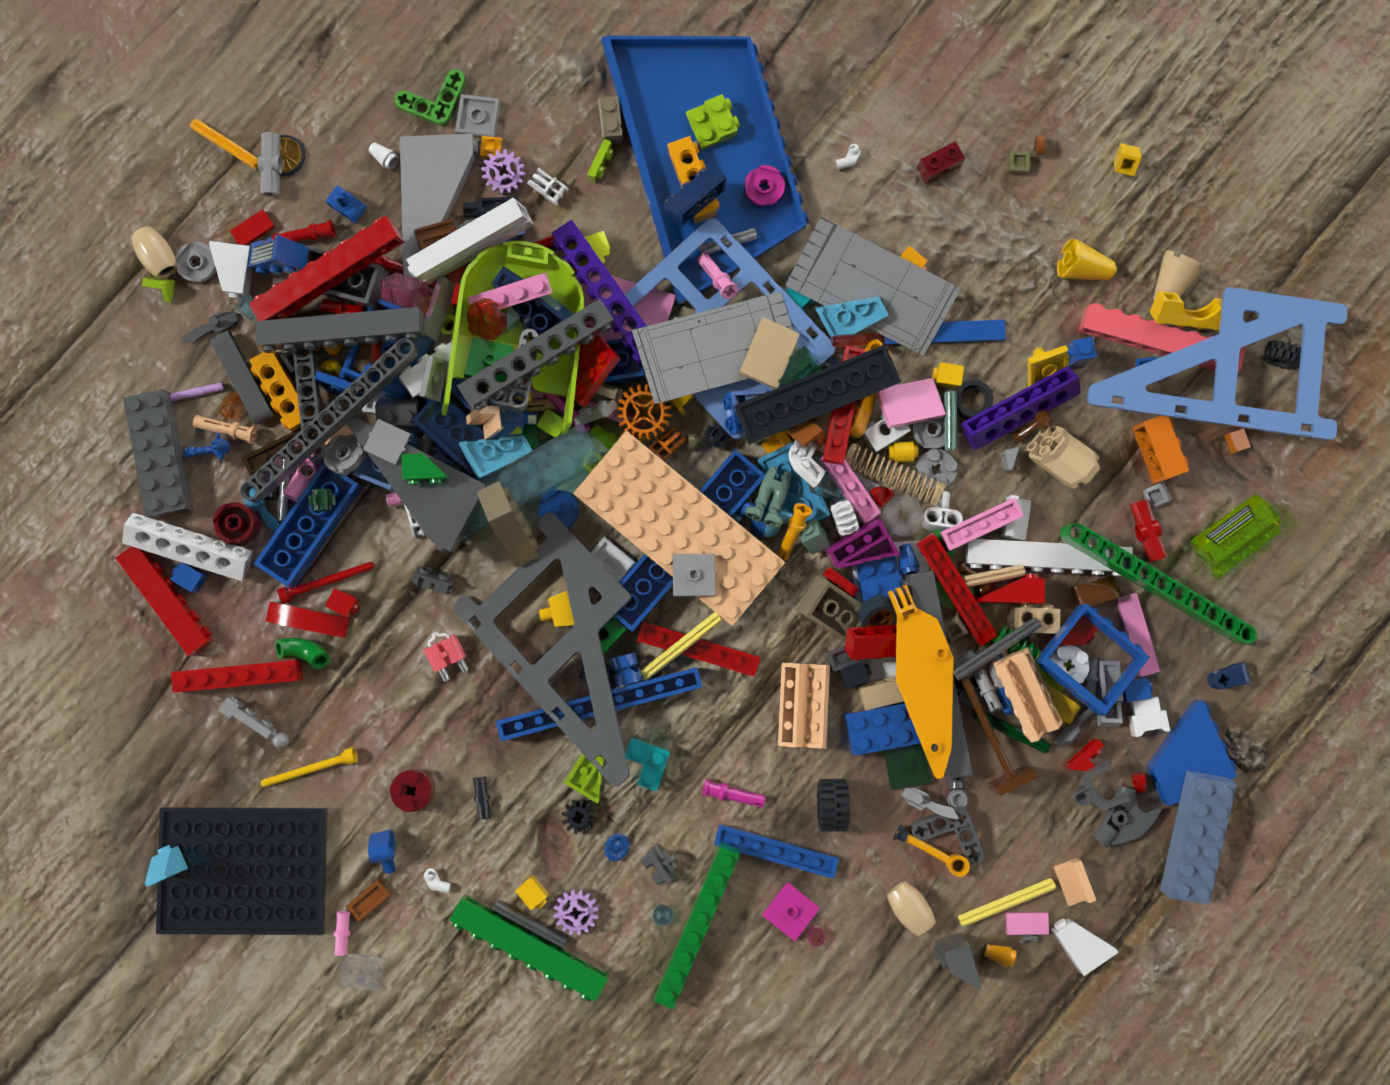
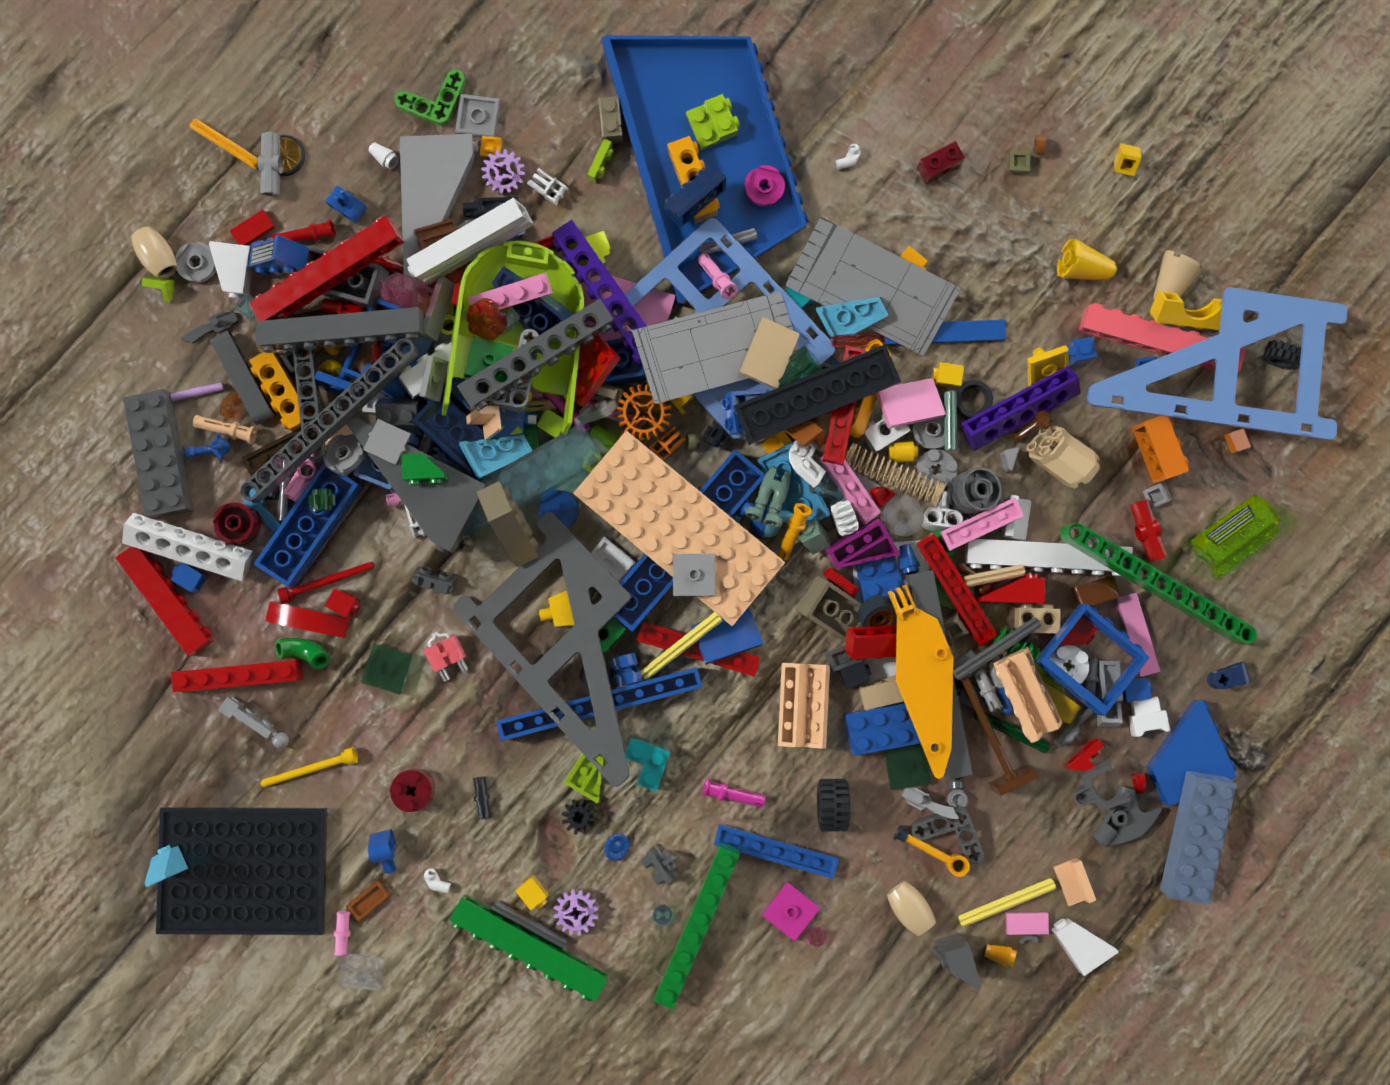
(387, 669): none -> clear green plate
(730, 640): none -> blue tile
(974, 491): none -> dark grey wheel

